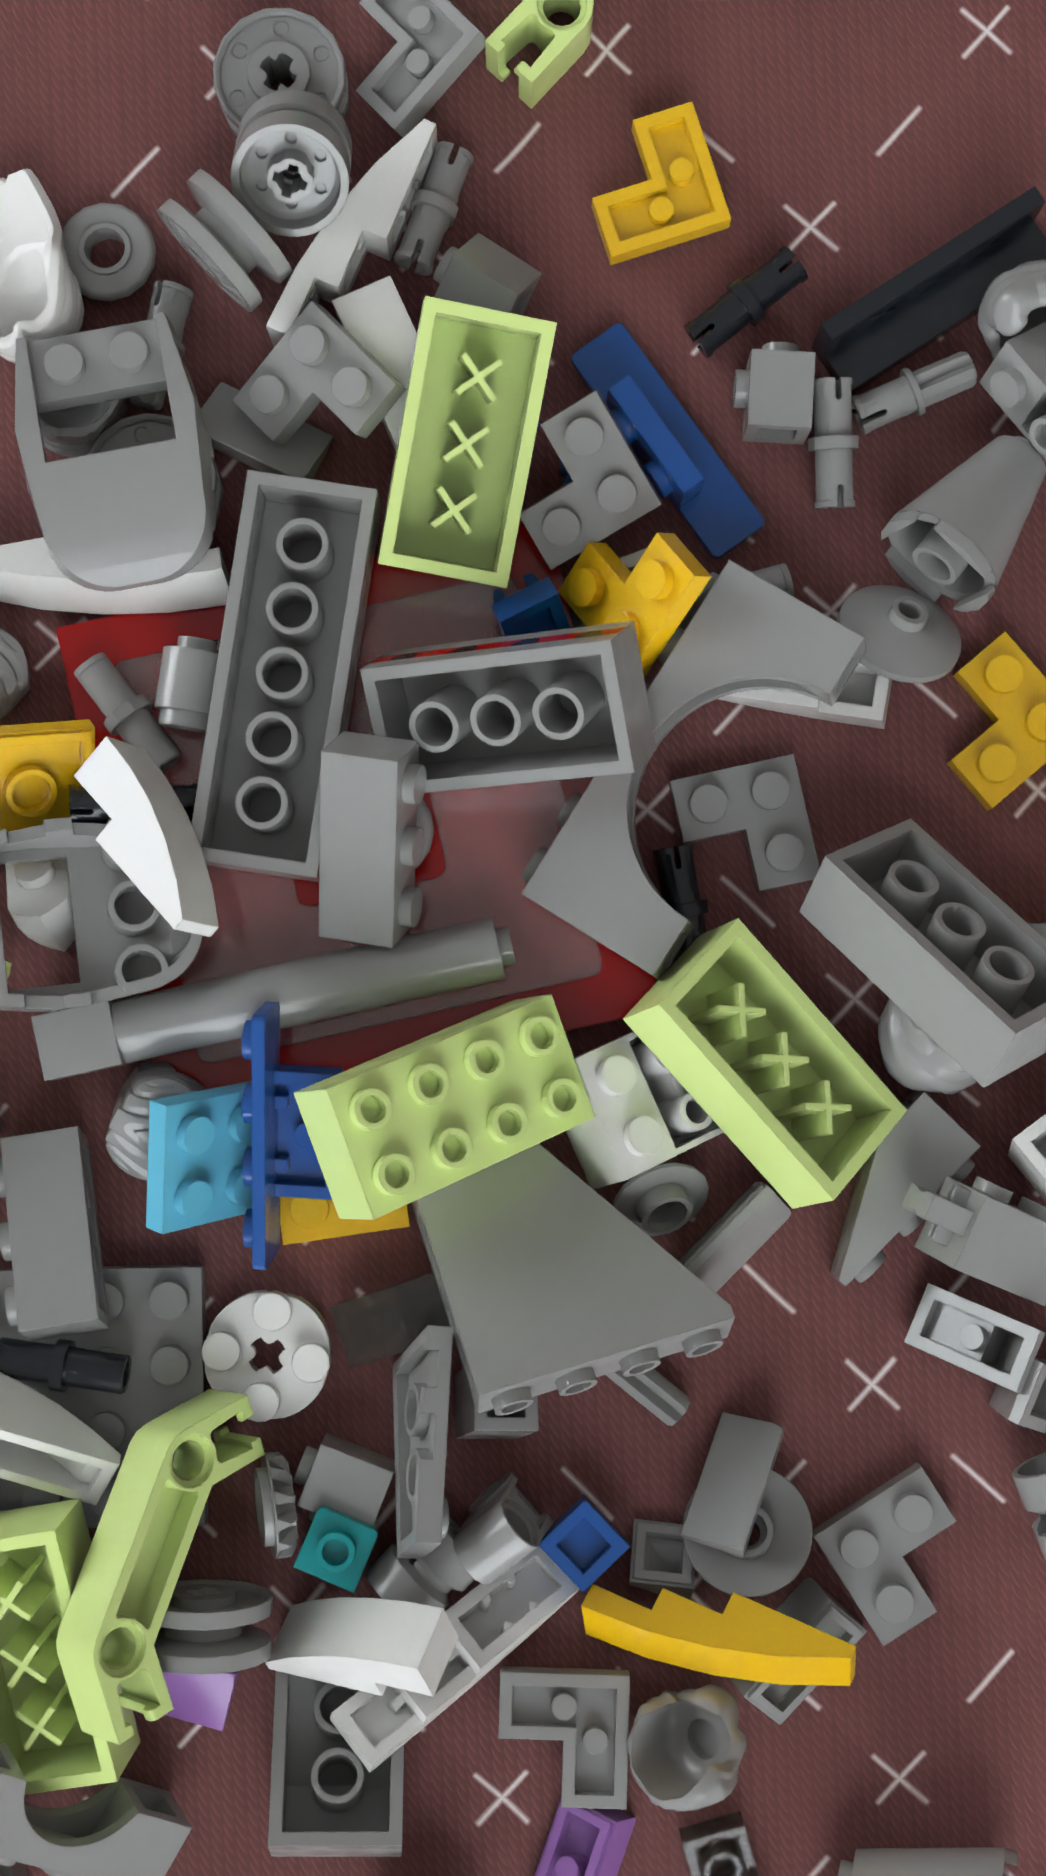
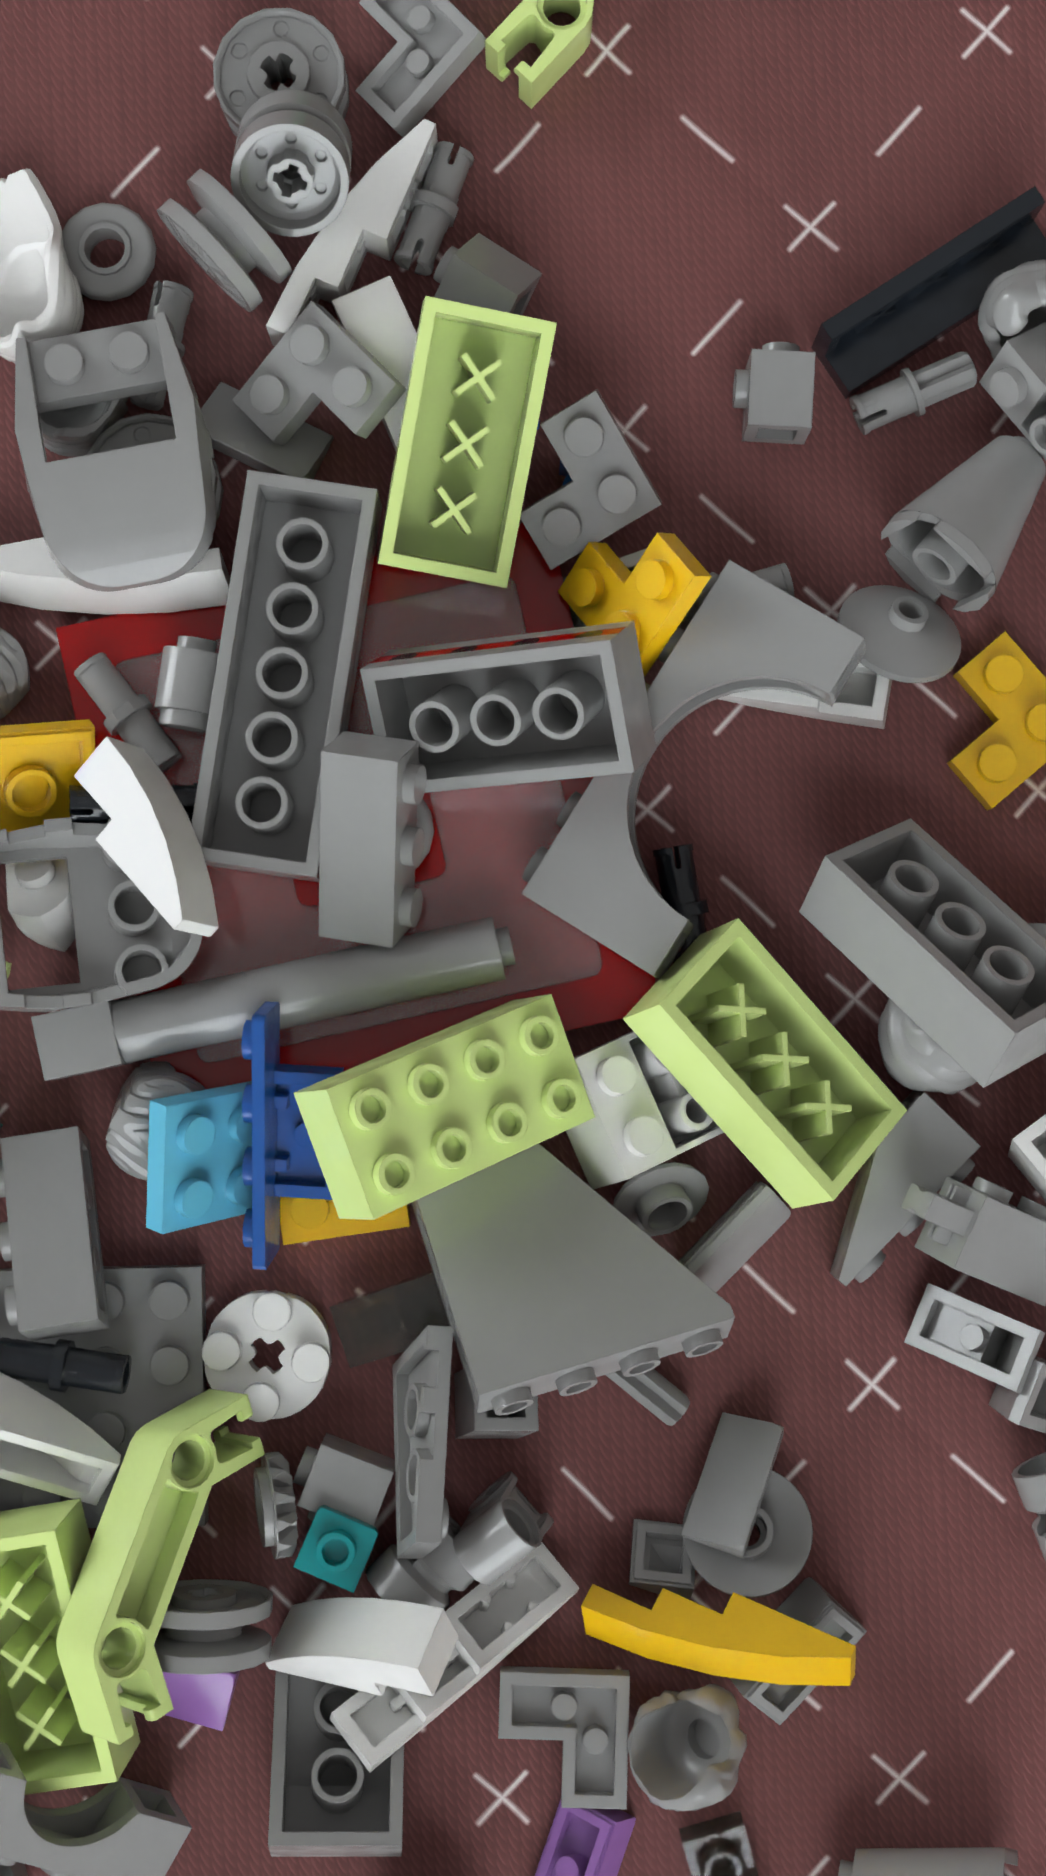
(530, 609): blue tile -> none
(583, 1543): blue tile -> none
(668, 442): blue bracket -> none
(676, 201): yellow plate -> none
(746, 301): black pin -> none
(763, 803): light grey plate -> none
(833, 443): light grey pin -> none
(869, 1546): light grey plate -> none

